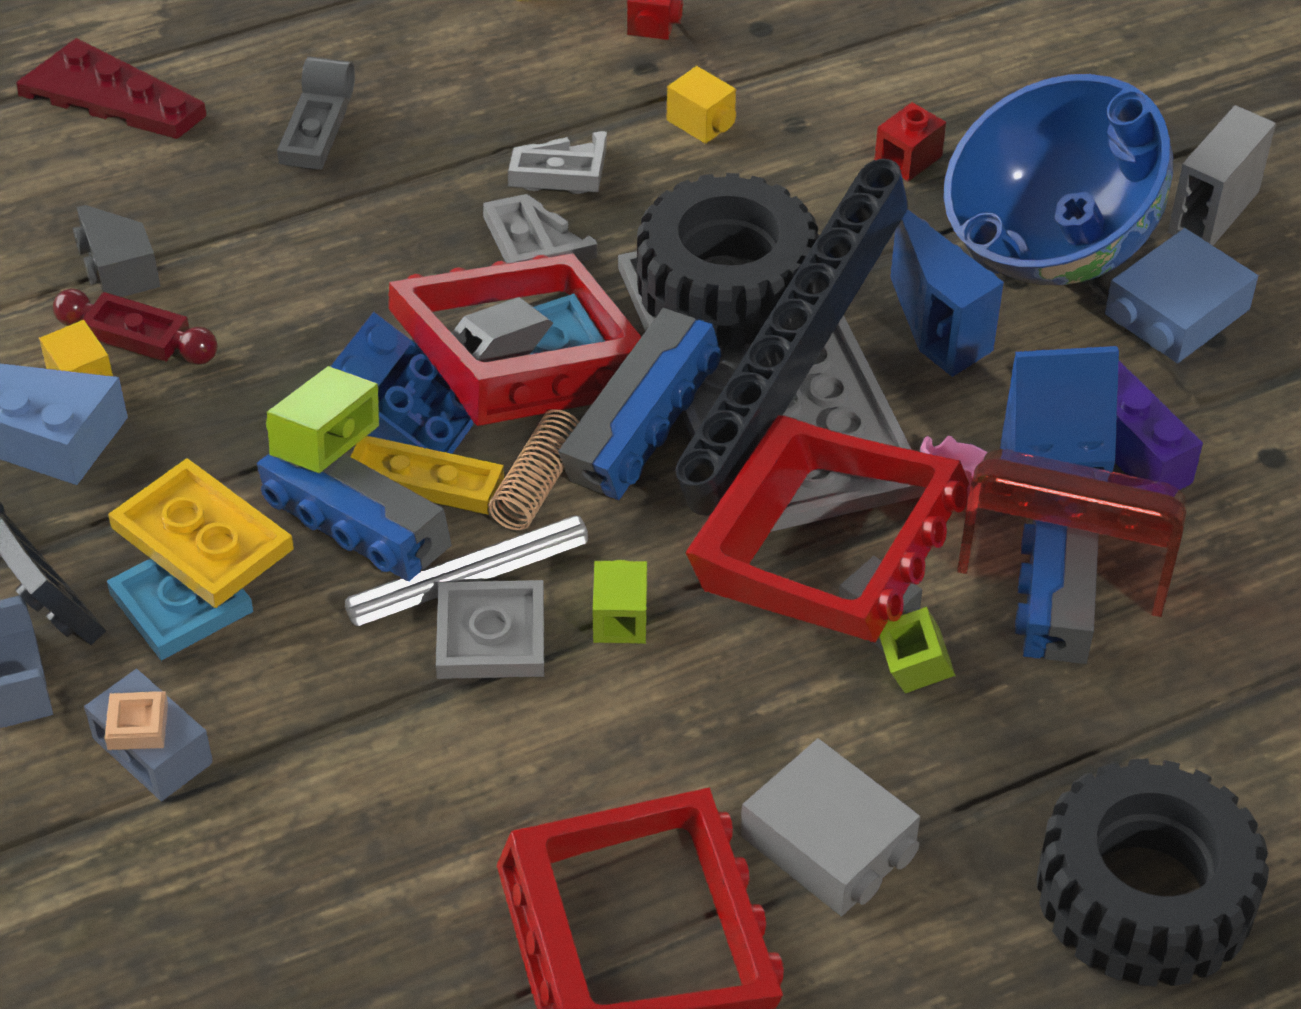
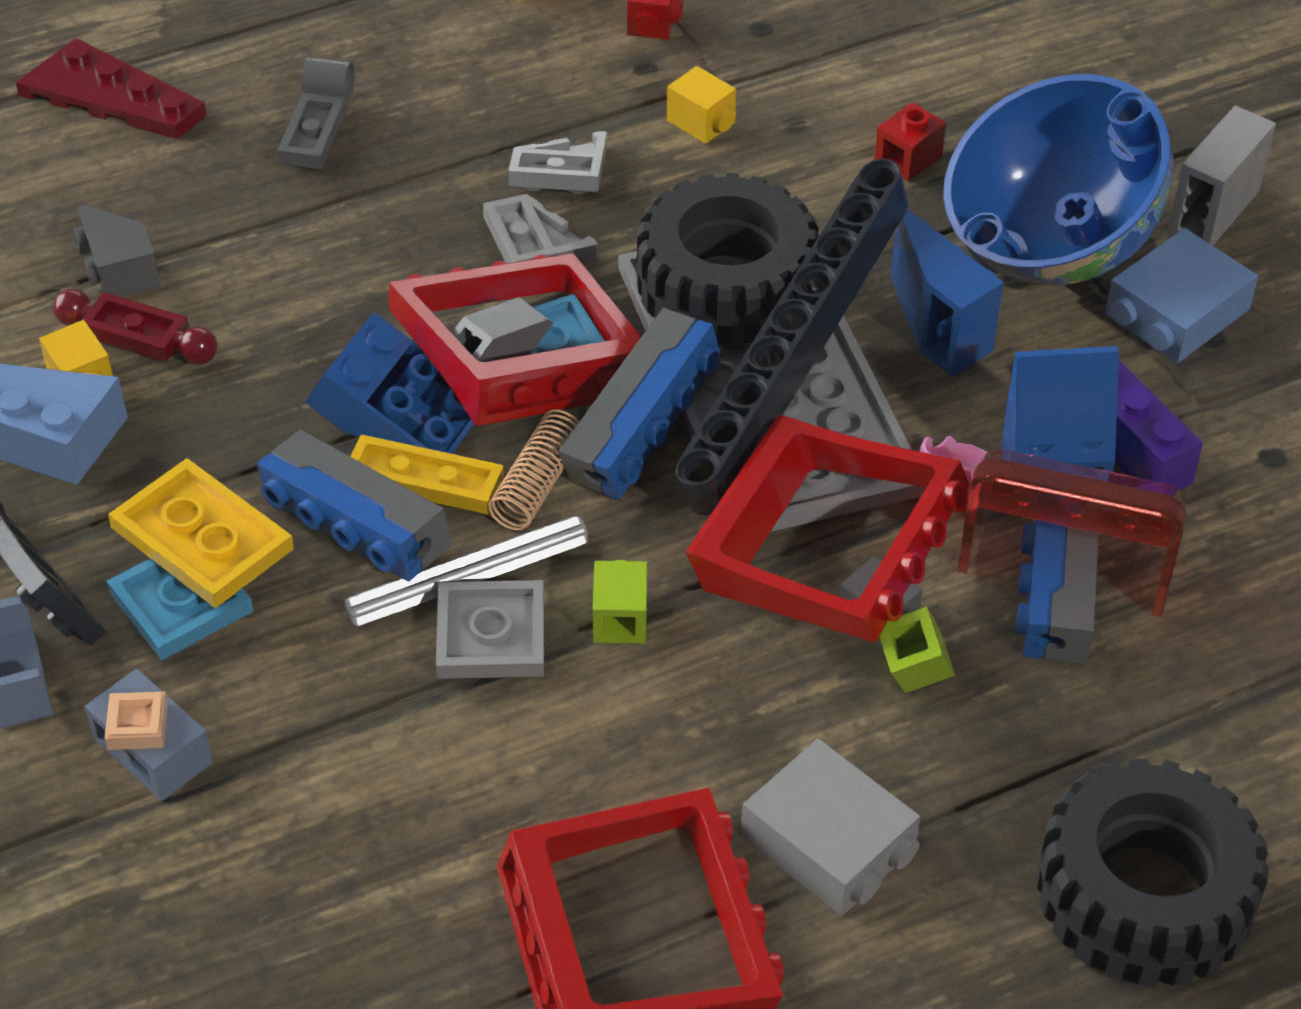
(323, 419): lime brick -> none

